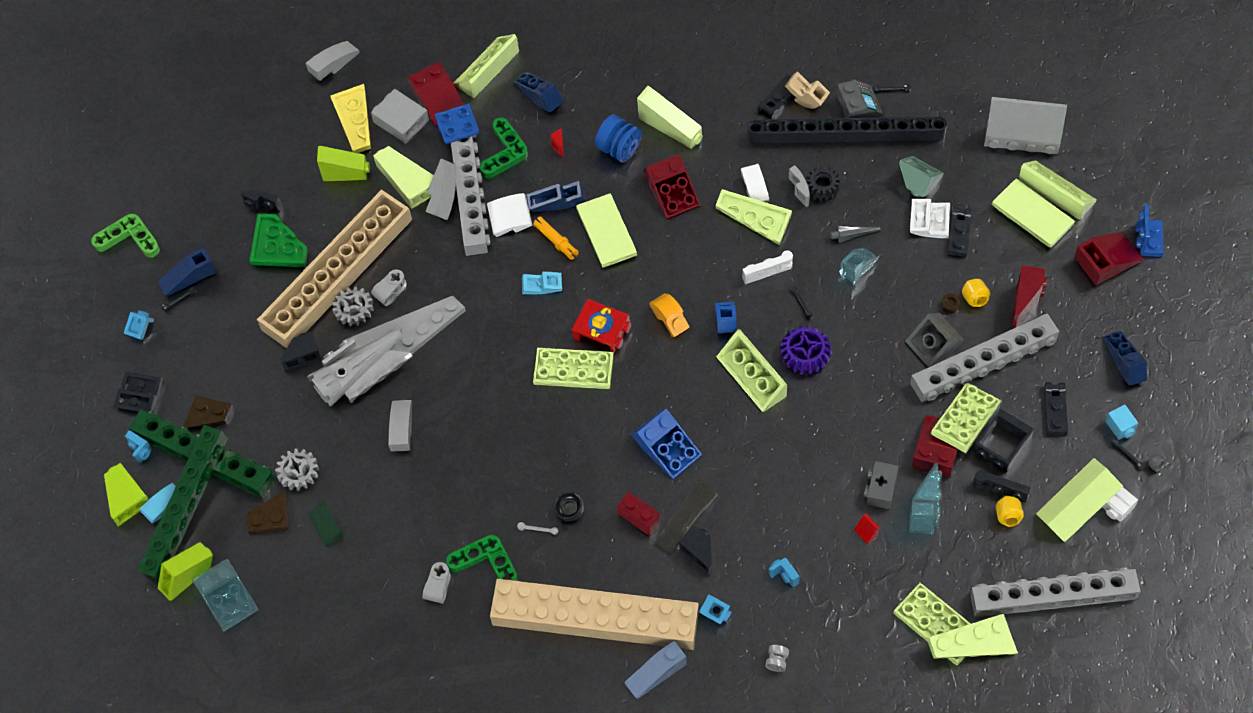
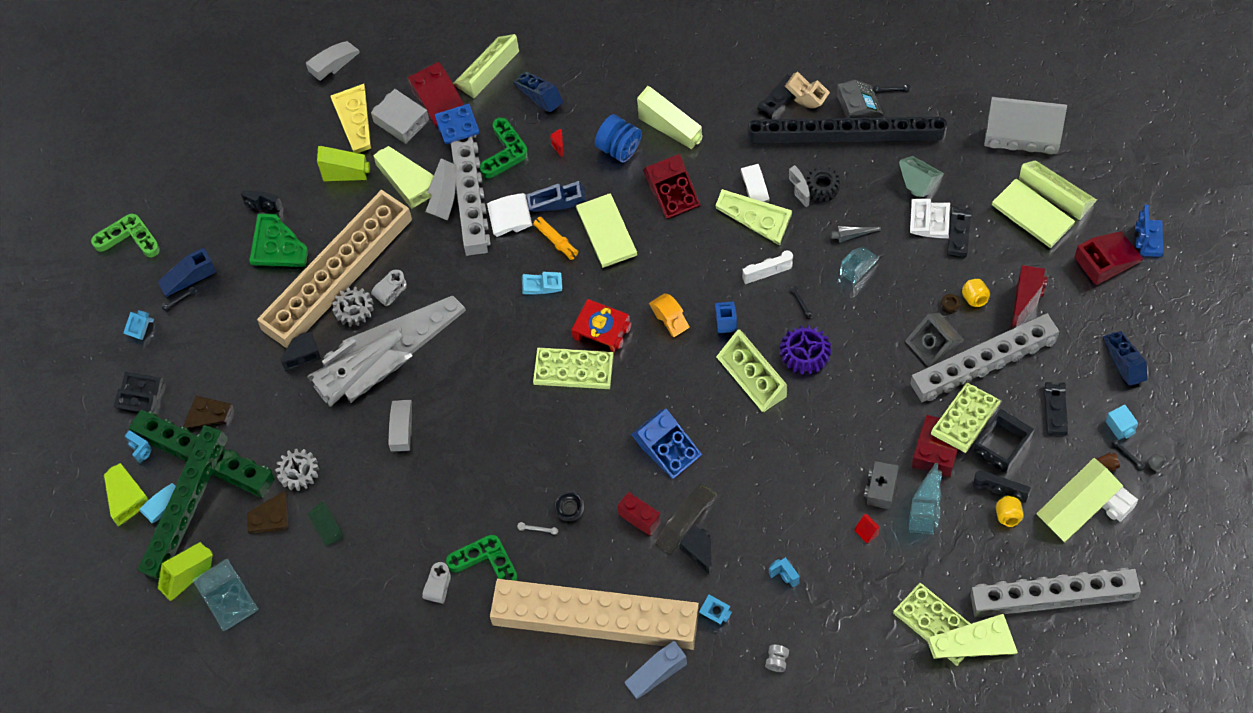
(1110, 461): none -> reddish brown cone

